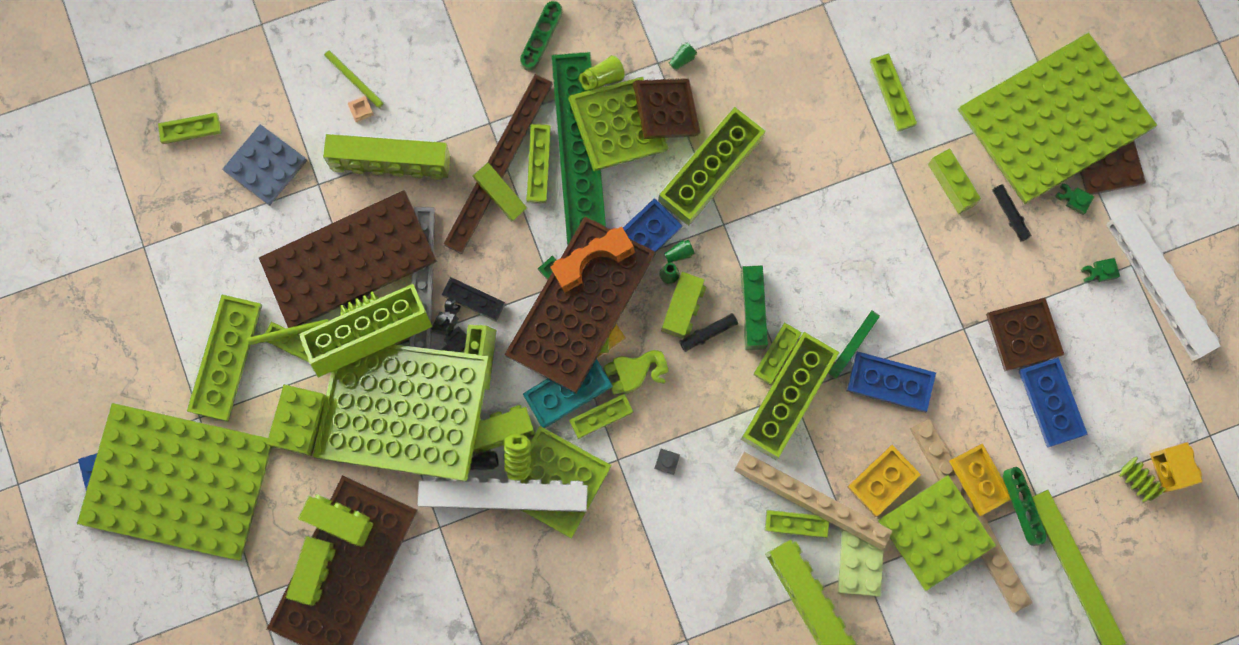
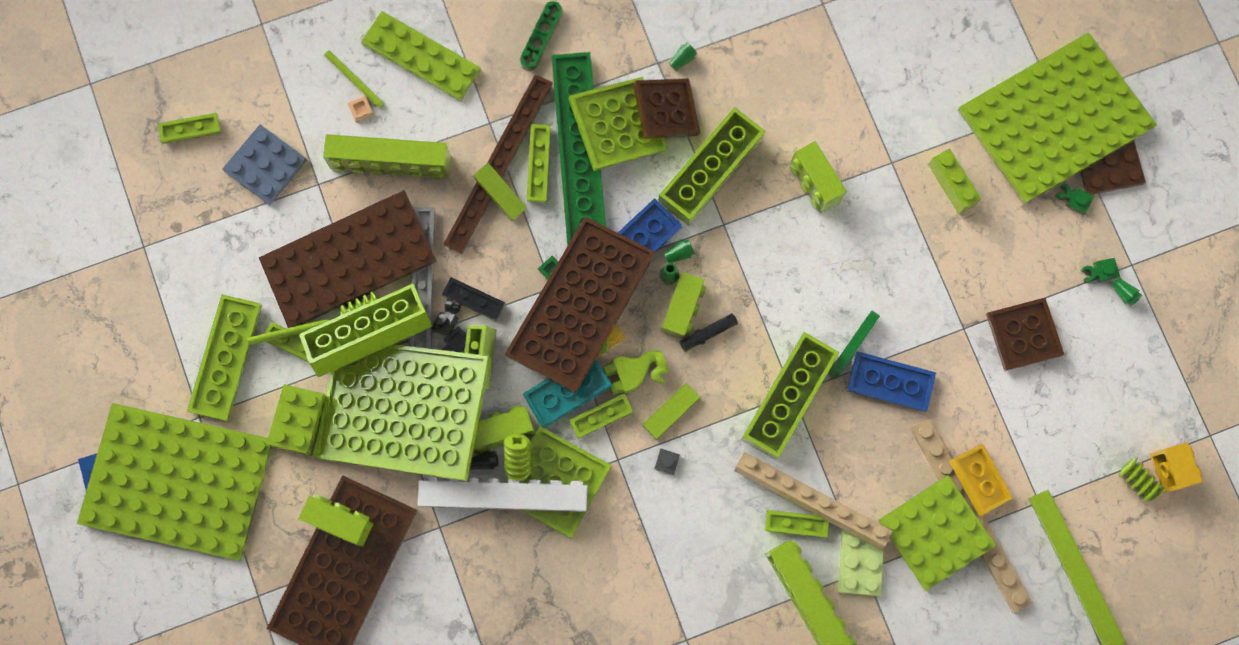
(310, 571): lime brick -> none
(421, 56): none -> lime plate
(602, 74): lime plant -> none
(613, 245): orange arch -> none
(671, 411): none -> lime tile
(754, 308): green arch -> none
(777, 353): lime plate -> none
(817, 177): none -> lime brick
(883, 480): yellow plate -> none
(893, 92): lime plate -> none
(1015, 219): black pin -> none
(1022, 507): green beam -> none
(1053, 402): blue plate -> none
(1126, 292): none -> green cone
(1163, 284): white brick -> none

